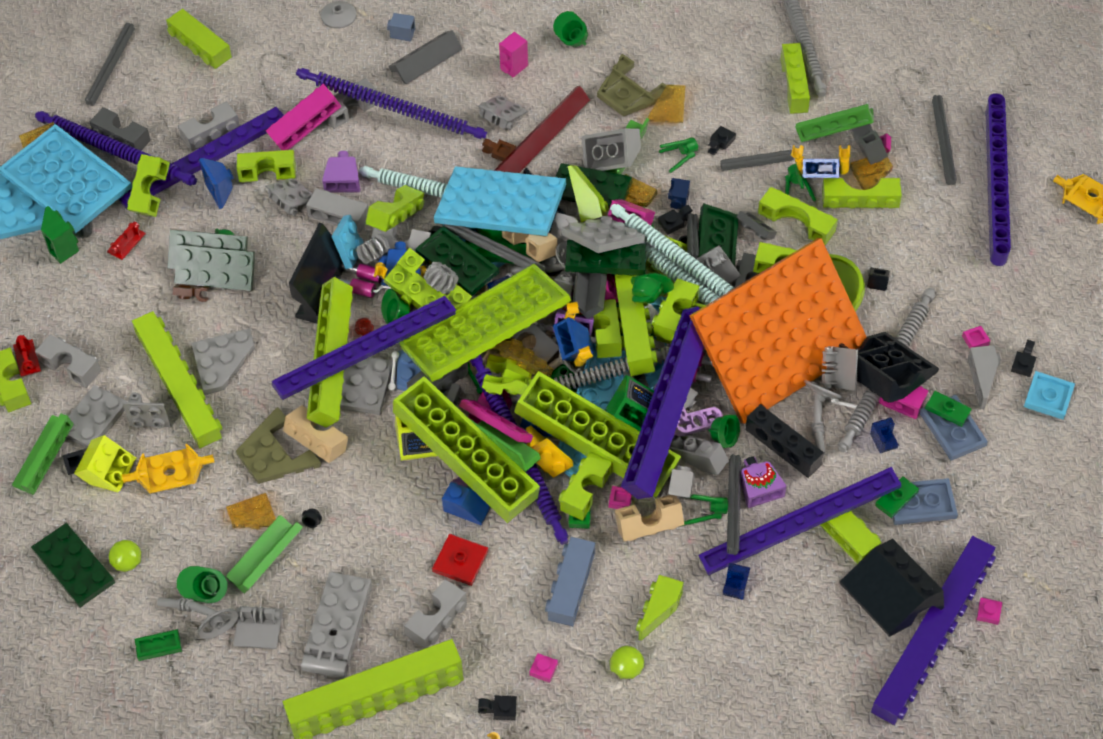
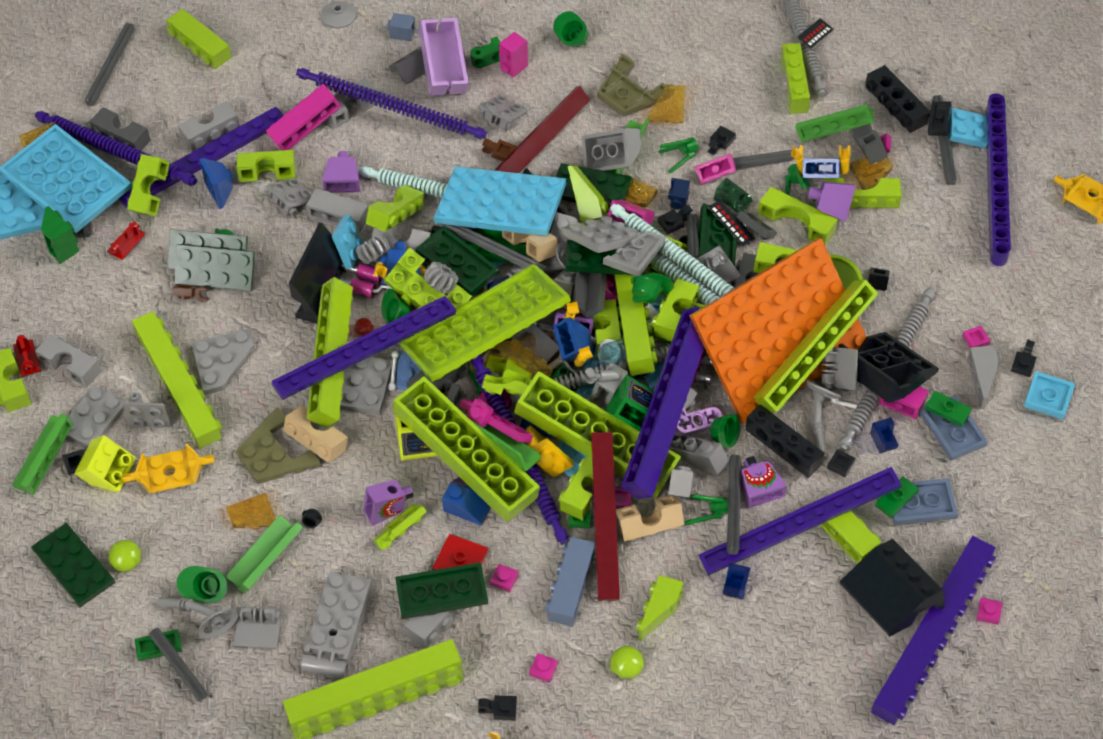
(178, 664): none -> dark grey axle
(385, 500): none -> medium lavender torso
(399, 525): none -> lime hinge
(441, 590): none -> dark green plate
(443, 56): none -> lavender piece
(480, 412): none -> dark pink plate
(486, 54): none -> green leg
(504, 578): none -> dark pink plate
(605, 516): none -> dark red tile
(606, 384): none -> light grey torso
(612, 351): none -> clear light blue piece
(637, 255): none -> light grey wing
(716, 168): none -> dark pink slope
(731, 222): none -> black sticker
(733, 196): none -> clear green leg
(815, 33): none -> black sticker
(815, 345): none -> lime brick
(833, 198): none -> medium lavender torso
(841, 463): none -> black plate
(897, 99): none -> black brick
(939, 118): none -> black plate
(968, 128): none -> medium azure plate

